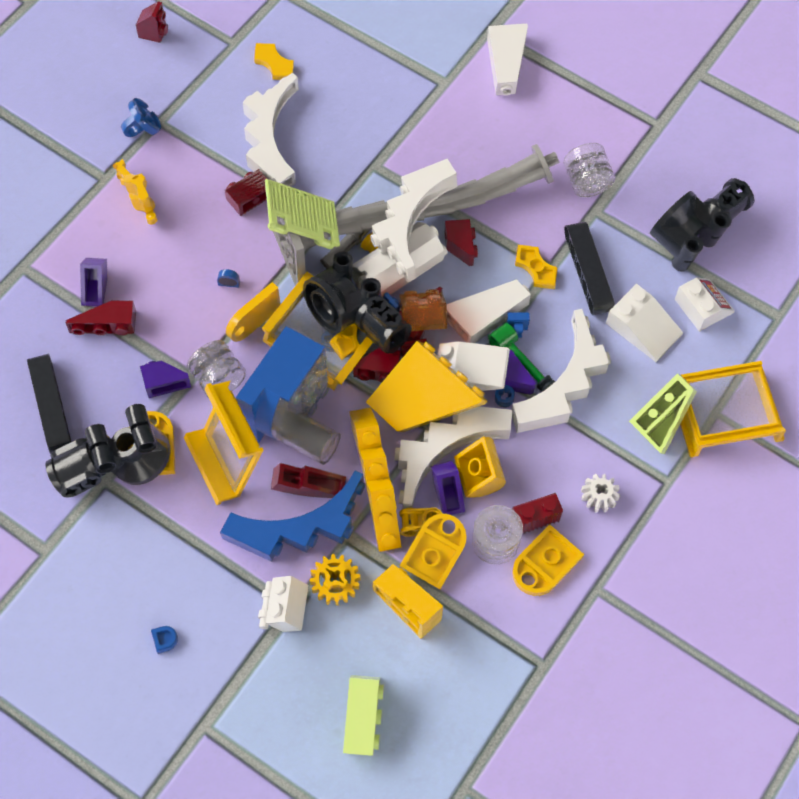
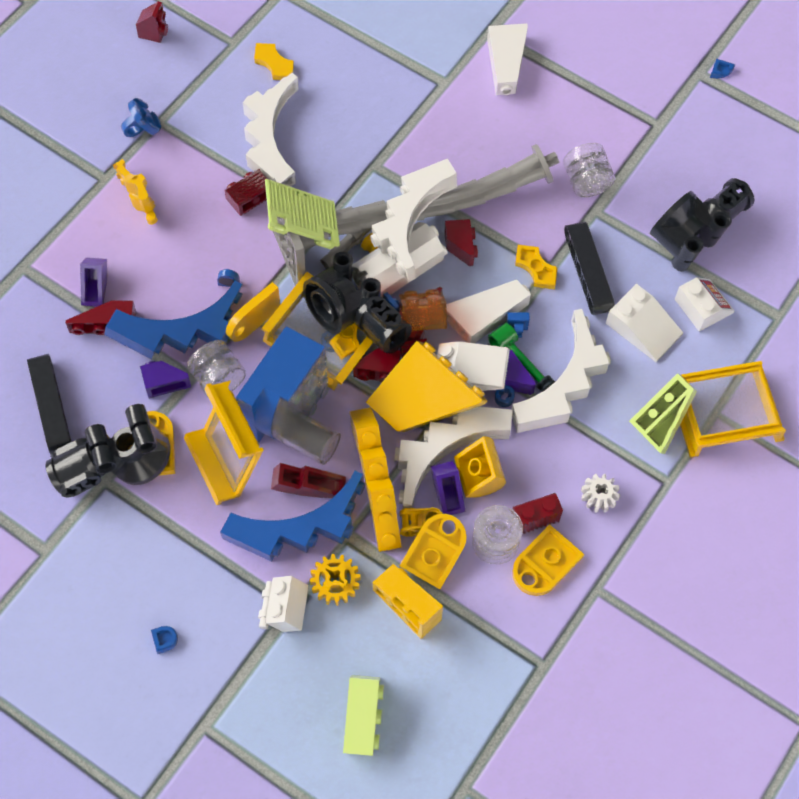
(150, 335): none -> blue arch
(722, 69): none -> blue tile

